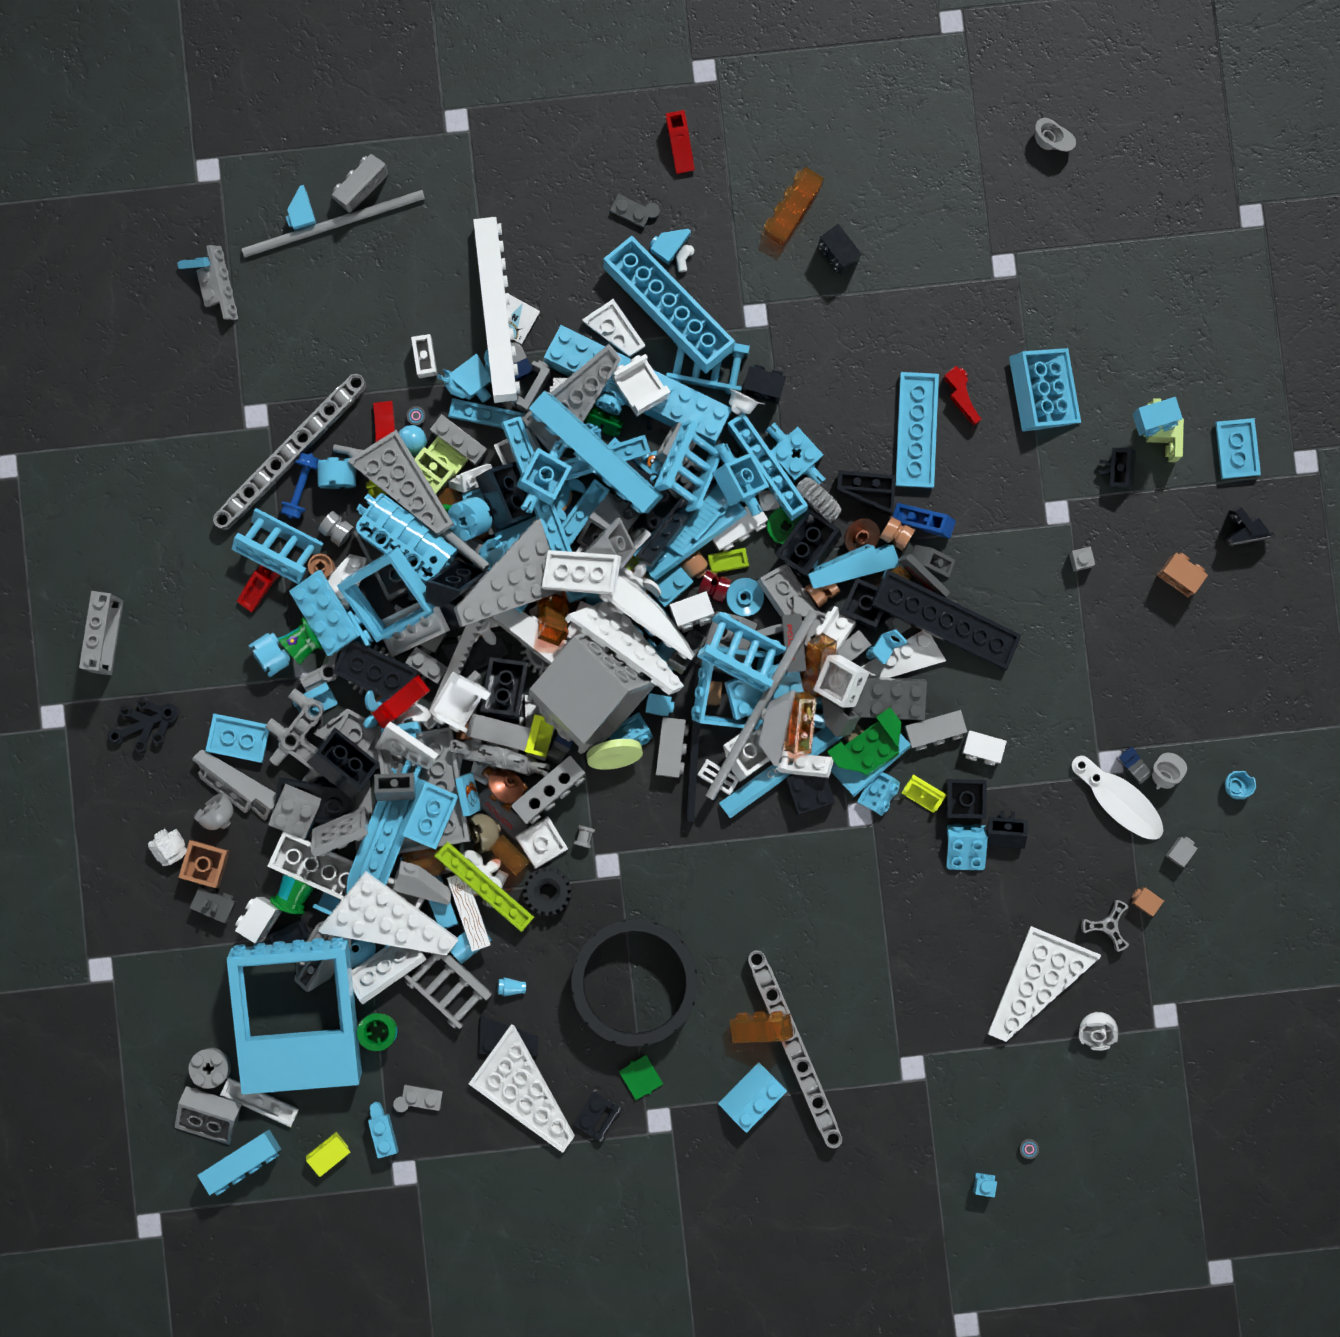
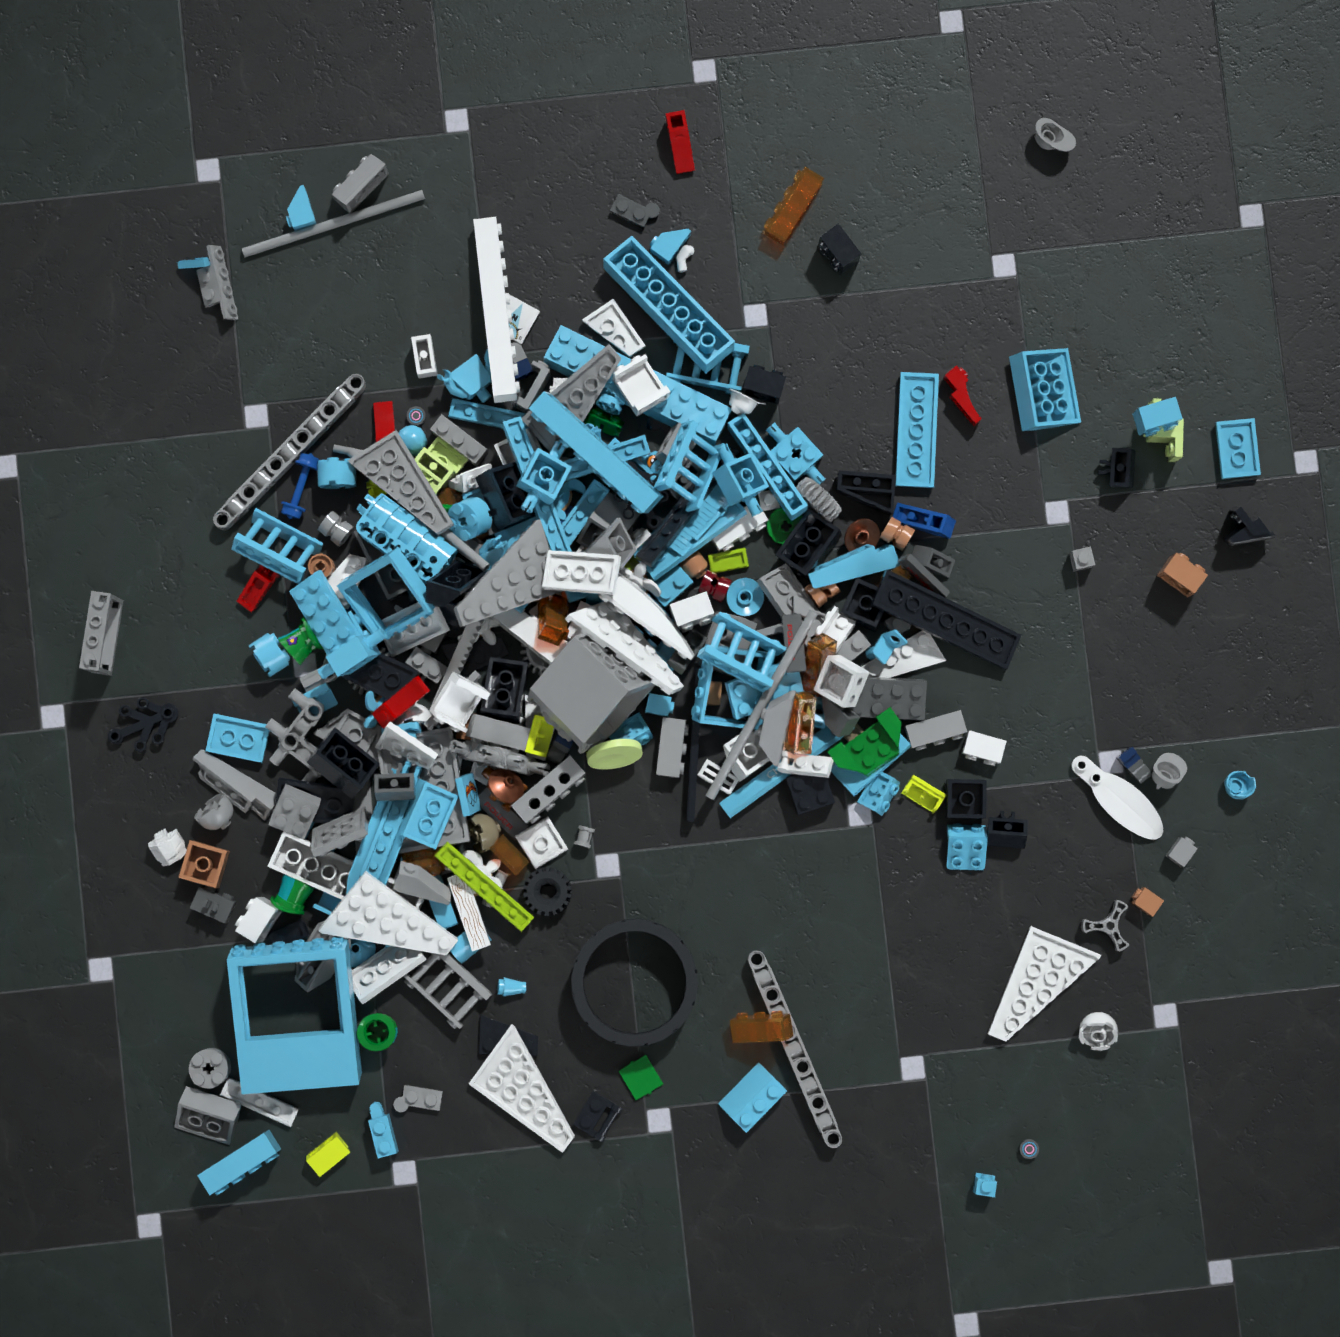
(352, 655): none -> medium azure brick

